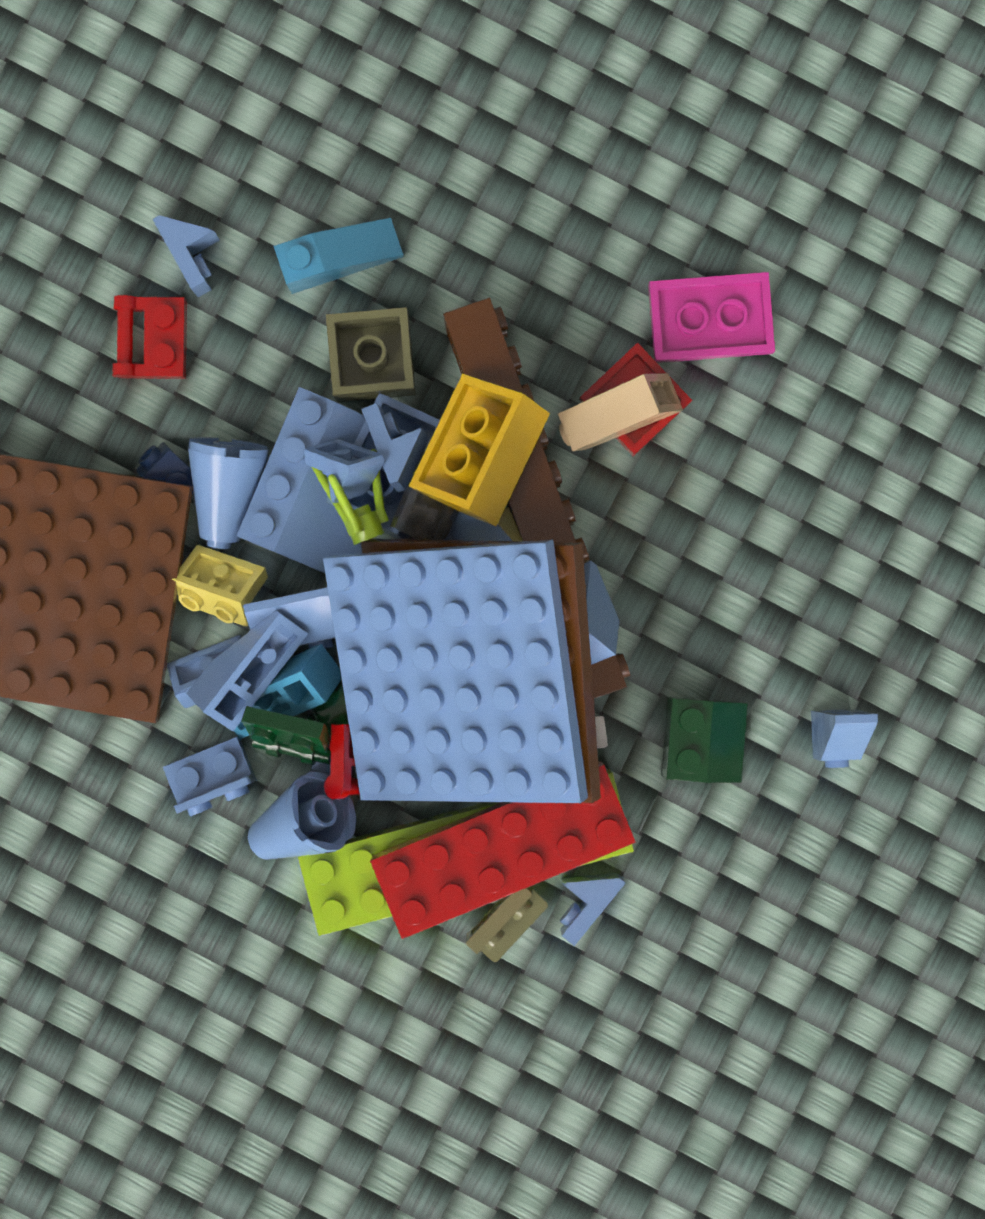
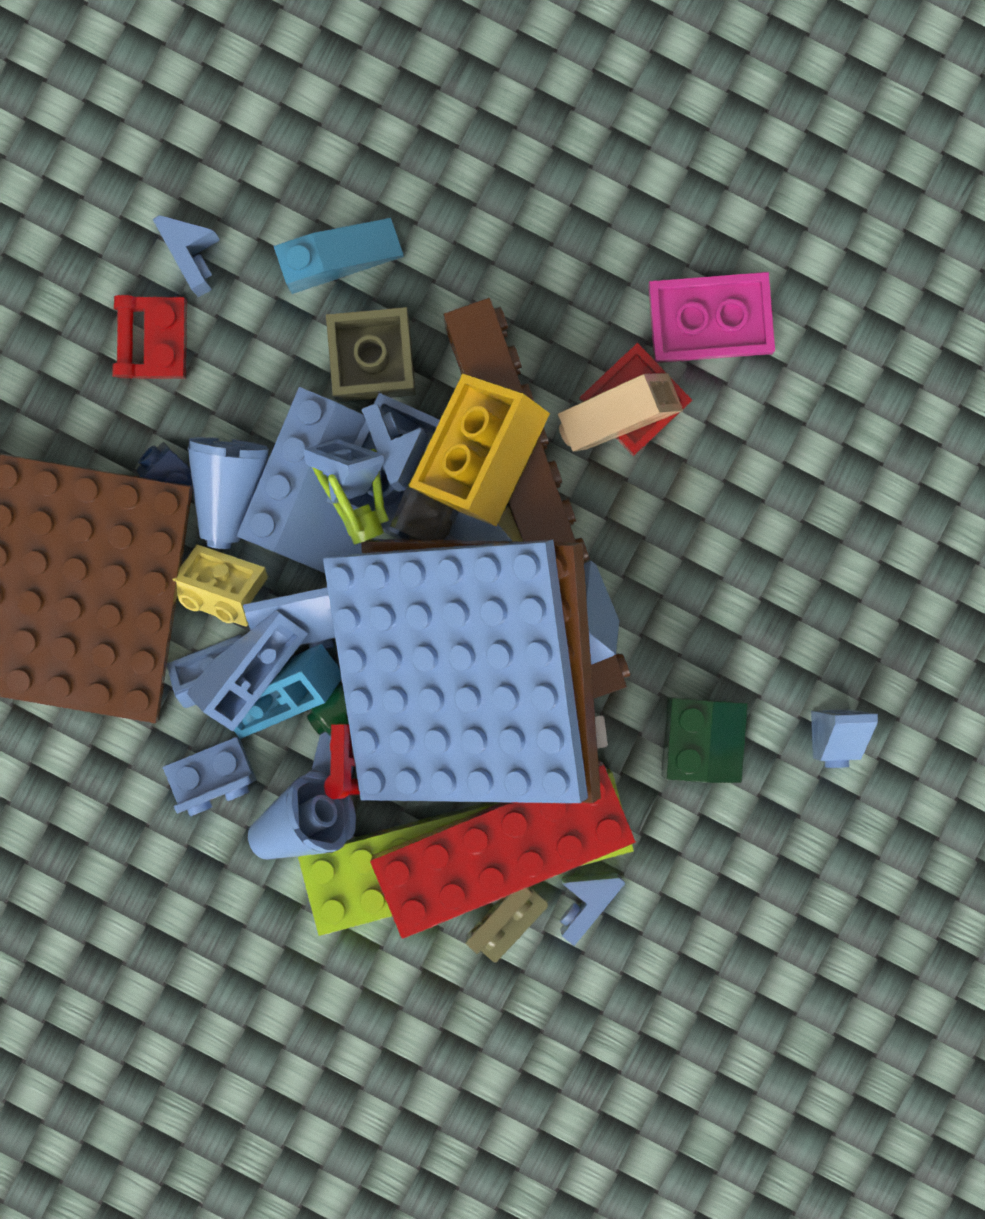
(288, 735): dark green plate -> none

